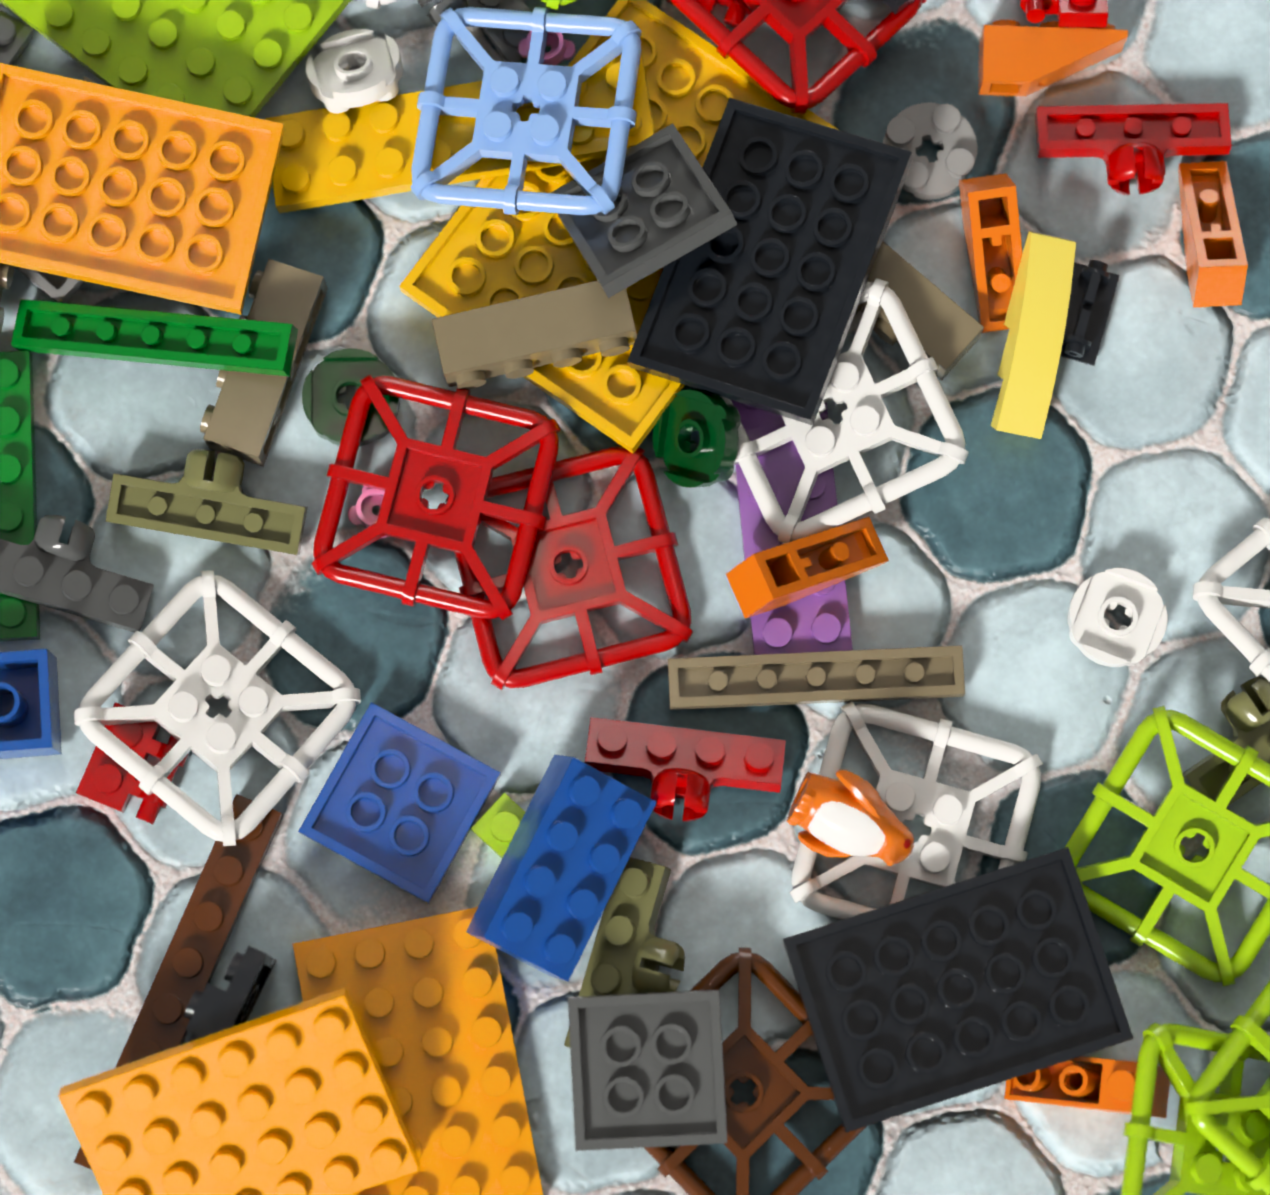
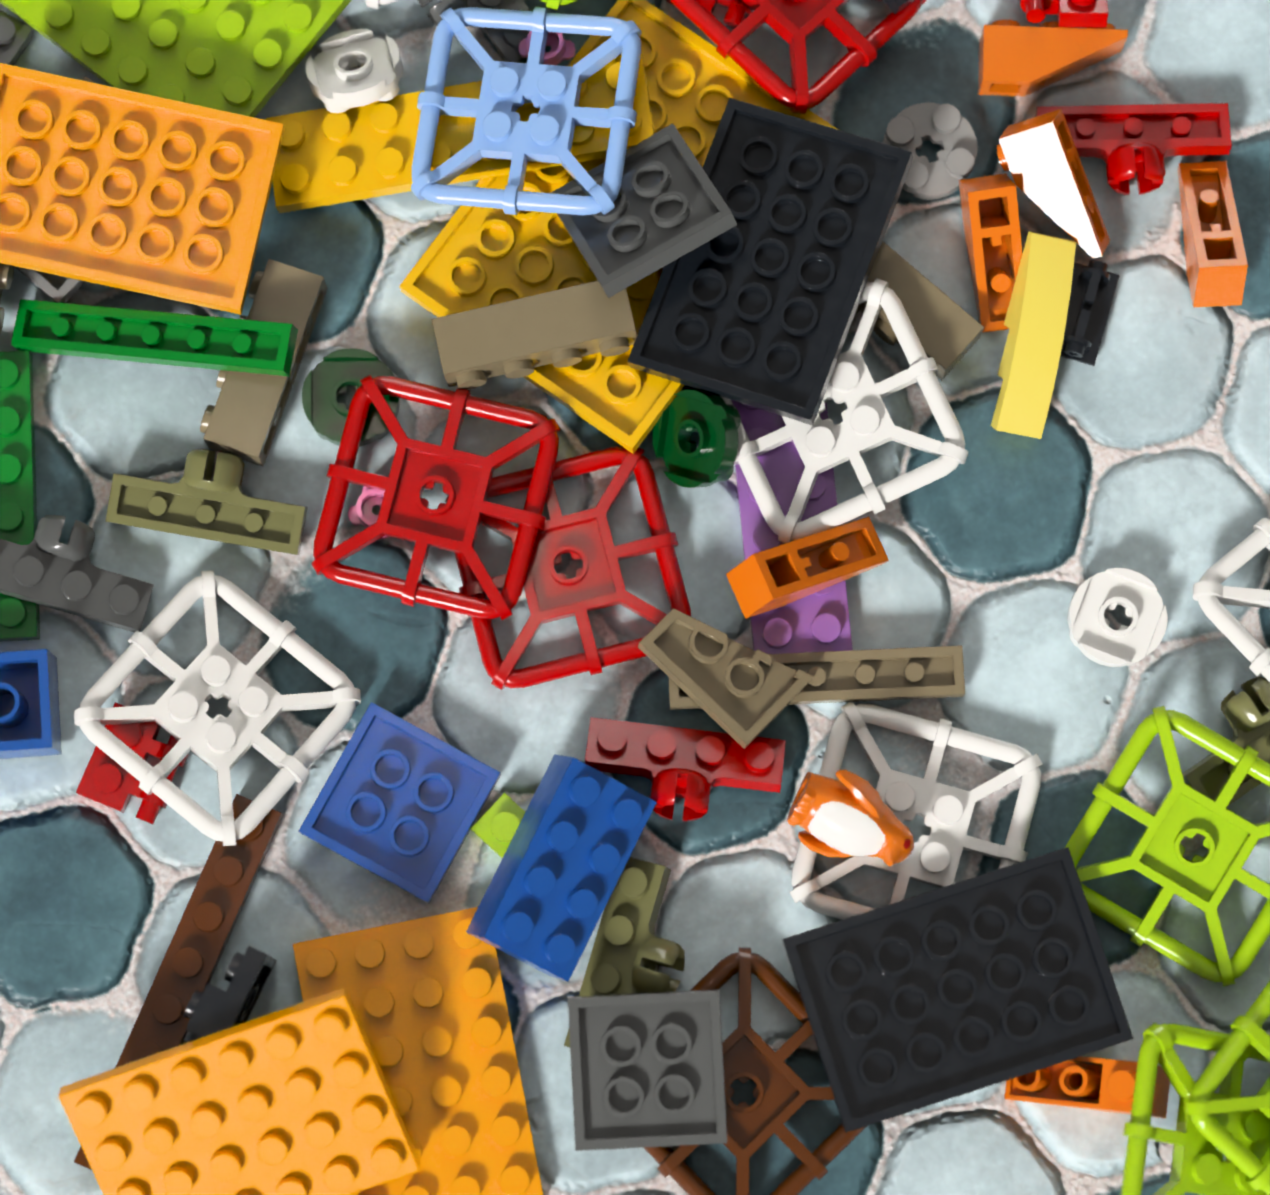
(726, 679): none -> dark tan wing
(1051, 174): none -> slope

